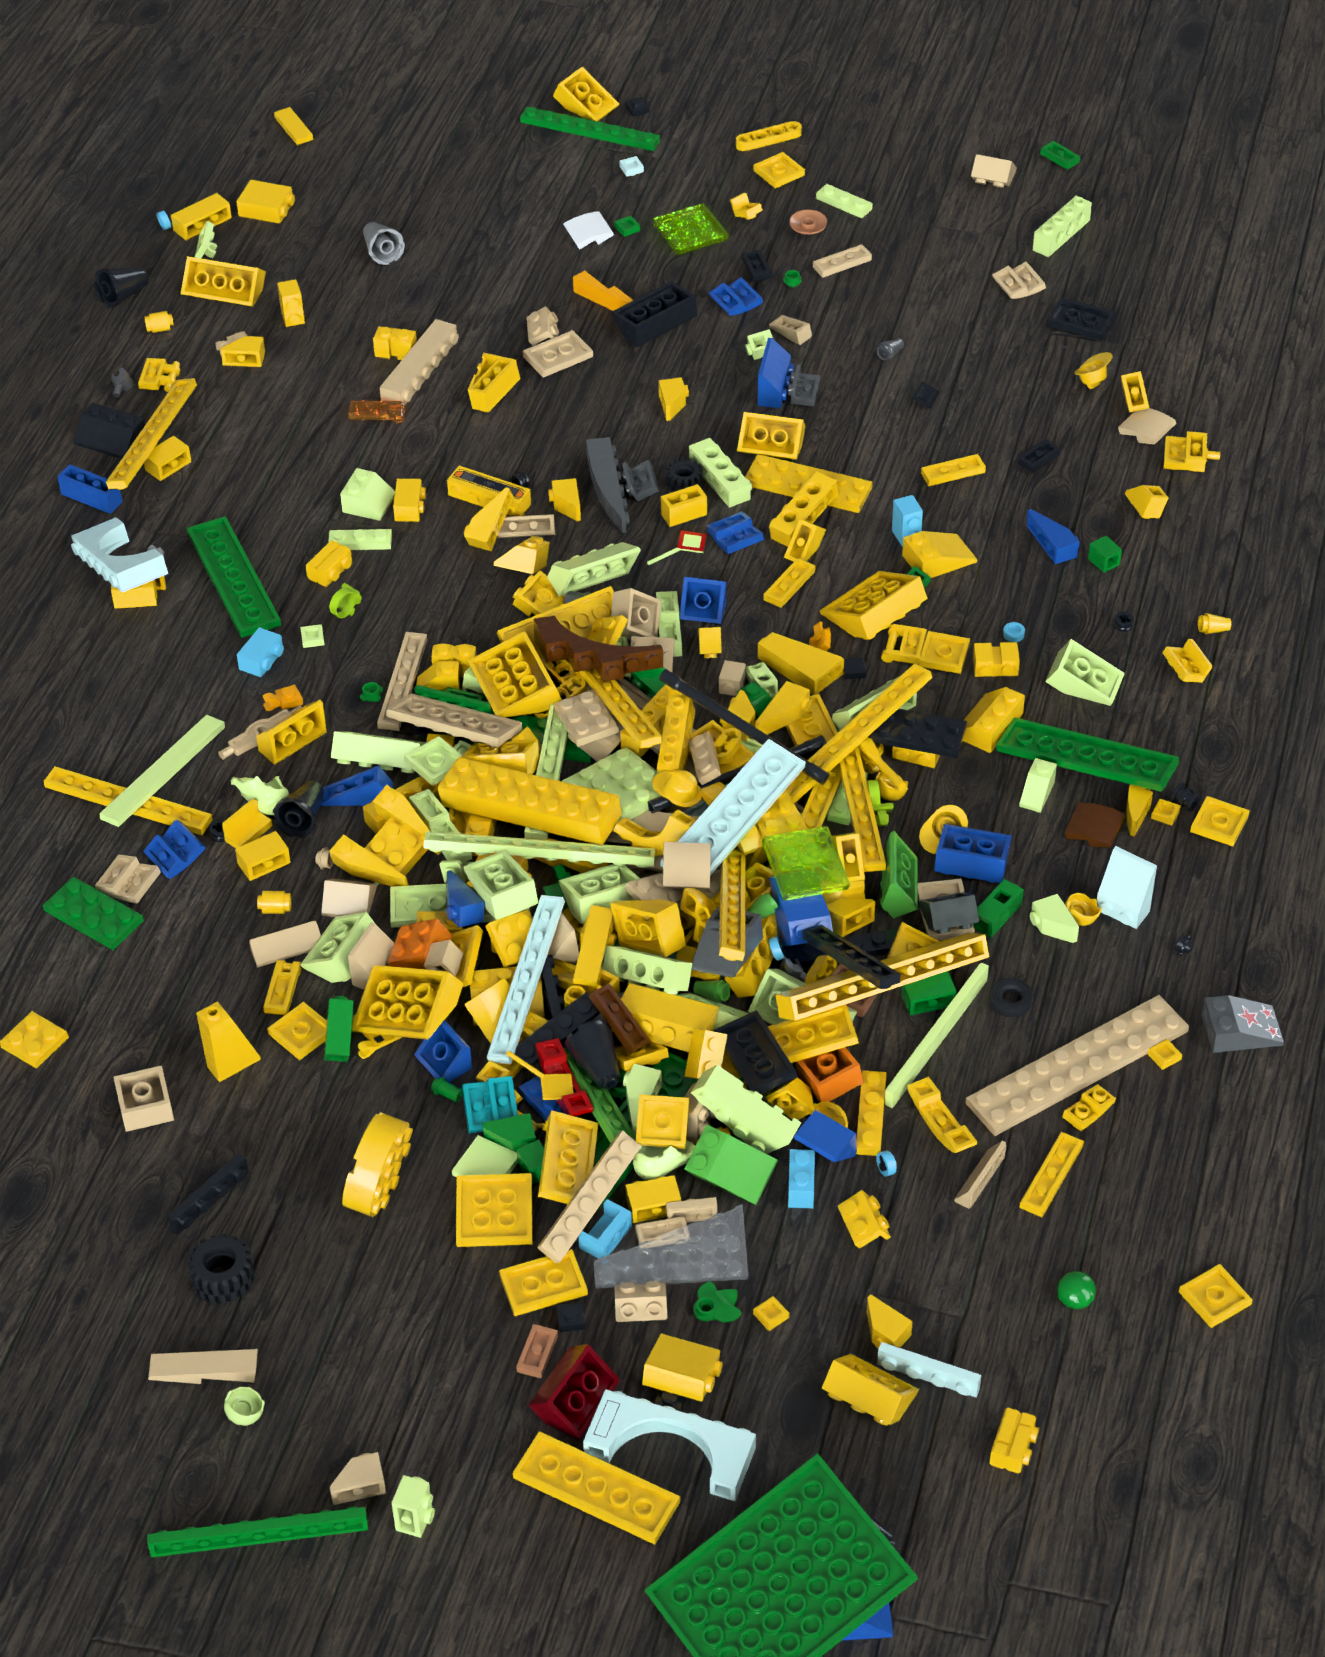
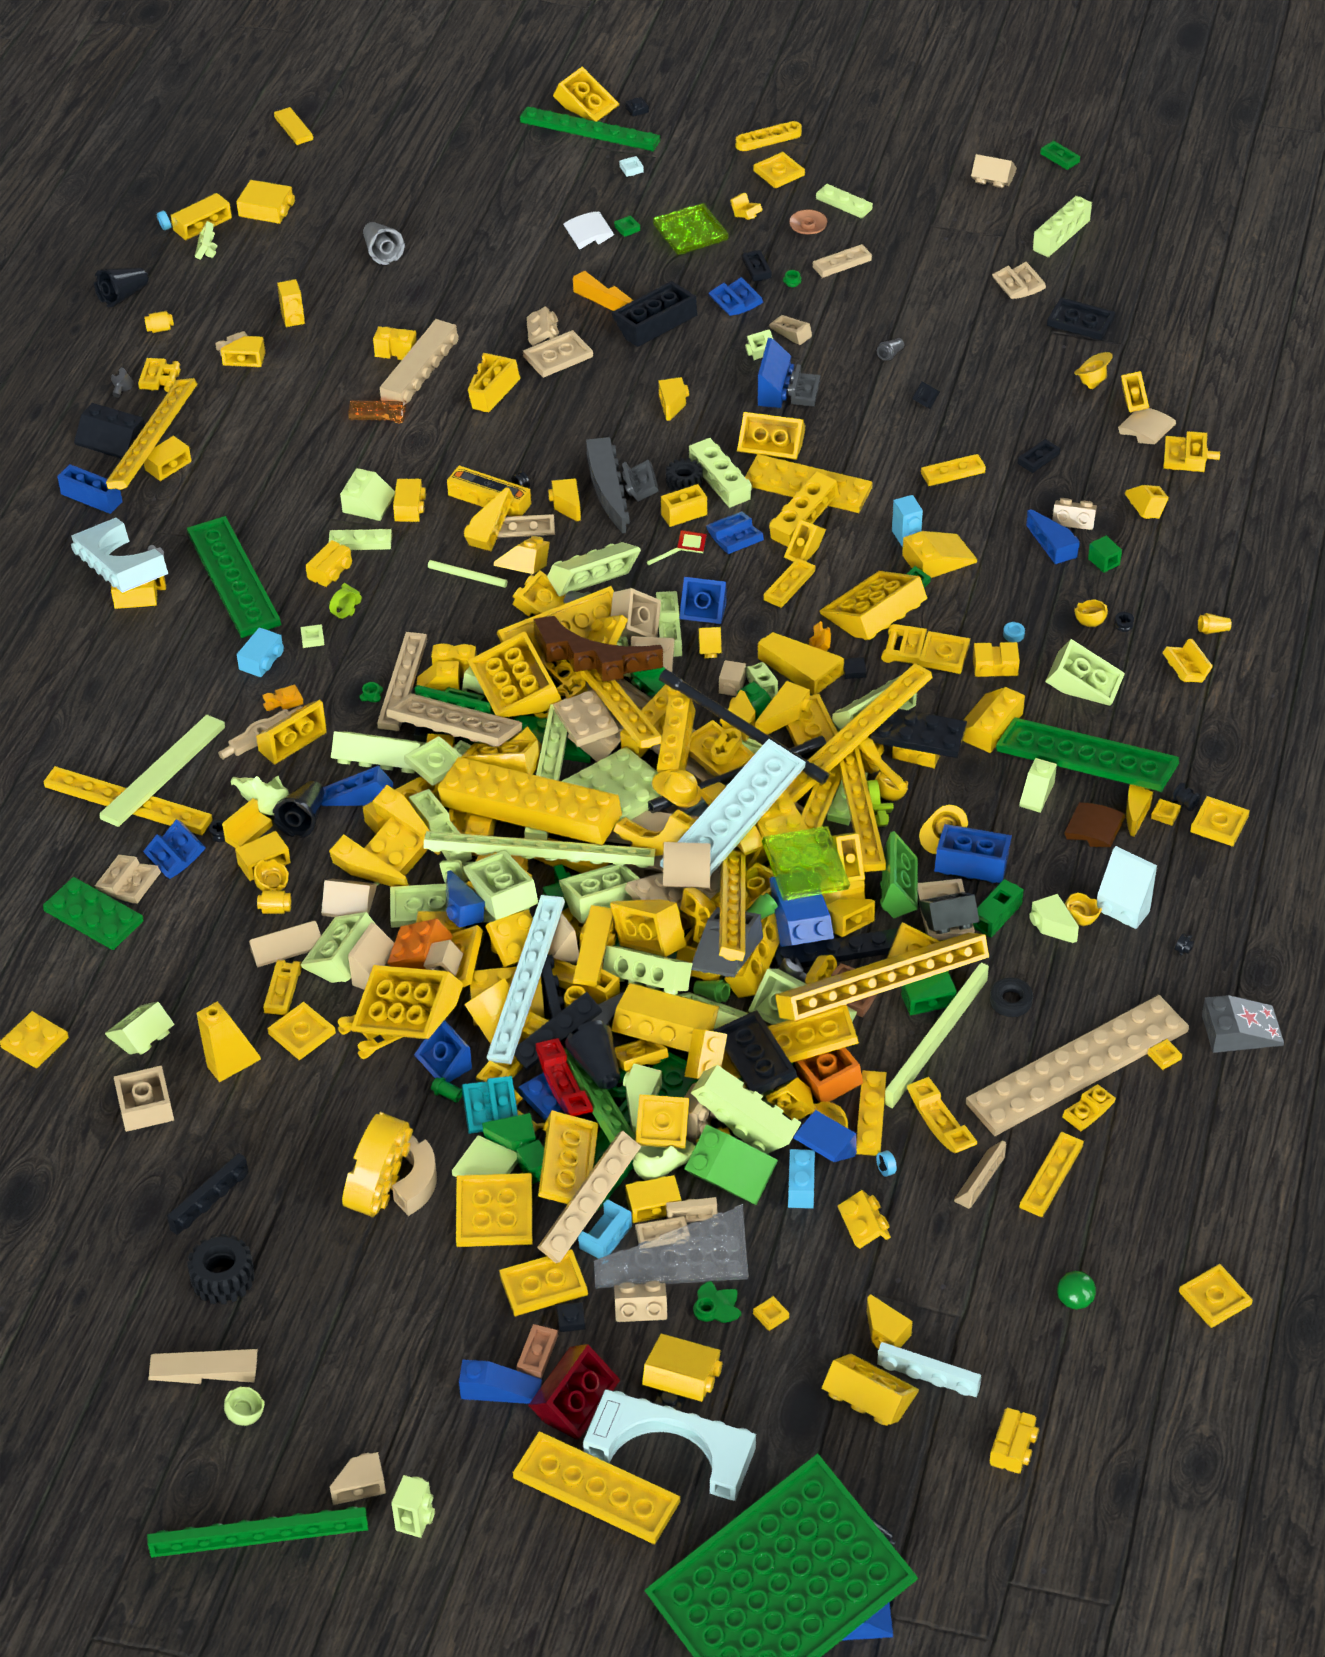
(141, 1028): none -> yellowish green slope
(222, 281): yellow slope -> none
(270, 875): none -> yellow hair
(324, 858): tan plate -> none
(338, 1029): green brick -> none
(420, 1183): none -> tan arch
(467, 573): none -> yellowish green bar
(496, 1383): none -> blue slope
(552, 1085): yellow piece -> none
(619, 1018): reddish brown plate -> none
(704, 758): tan plate -> none
(777, 948): medium azure tile -> none
(851, 956): black plate -> none
(1073, 514): none -> tan bracket
(1091, 613): none -> yellow hair

